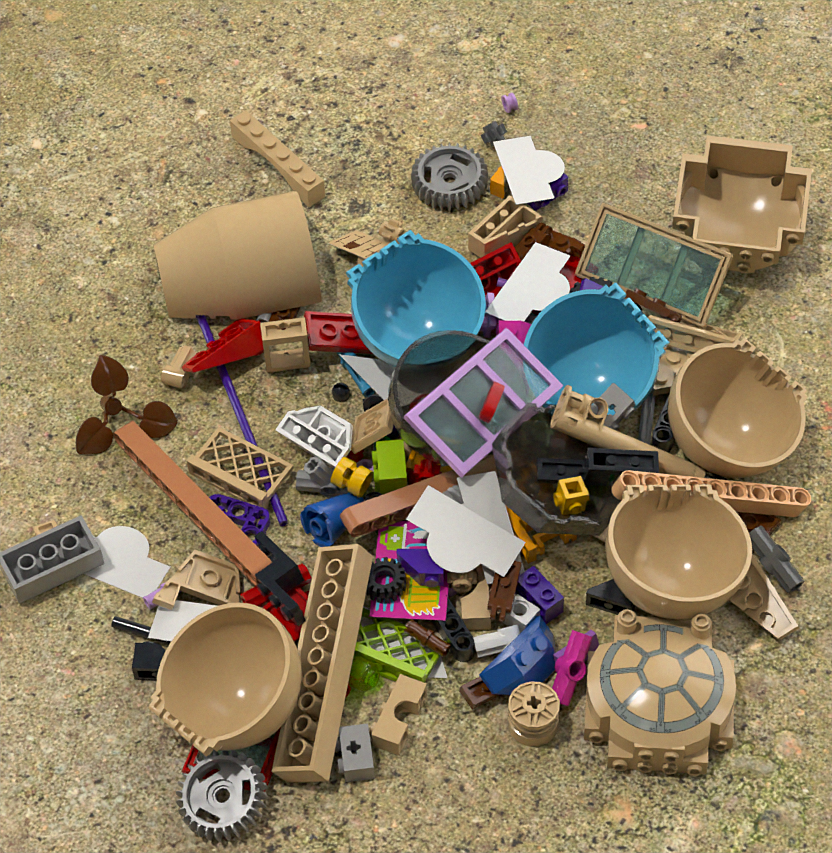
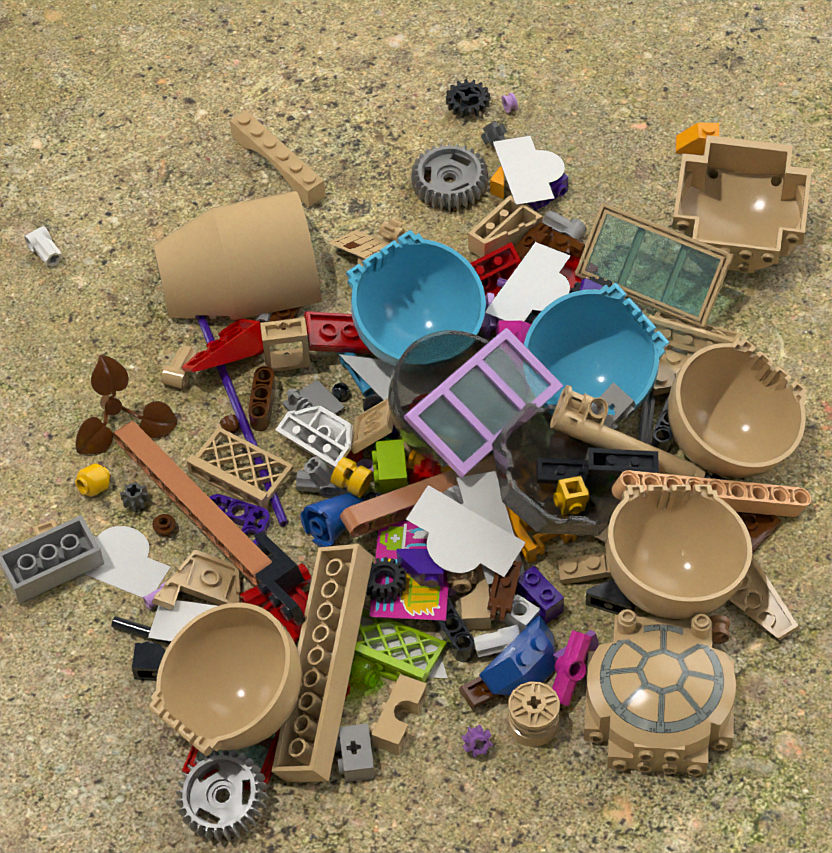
(41, 243): none -> white piece
(92, 480): none -> yellow head
(134, 496): none -> dark grey gear
(164, 530): none -> reddish brown plate
(230, 423): none -> reddish brown hinge
(262, 387): none -> reddish brown beam
(311, 396): none -> light grey hinge
(427, 638): reddish brown pin -> none
(467, 98): none -> black gear
(479, 747): none -> medium lavender gear
(491, 402): red beam -> none
(573, 228): none -> light grey piece
(583, 568): none -> tan plate
(657, 305): reddish brown hinge -> none
(694, 138): none -> light orange slope
(719, 628): none -> medium nougat wheel
(775, 560): dark grey piece -> none

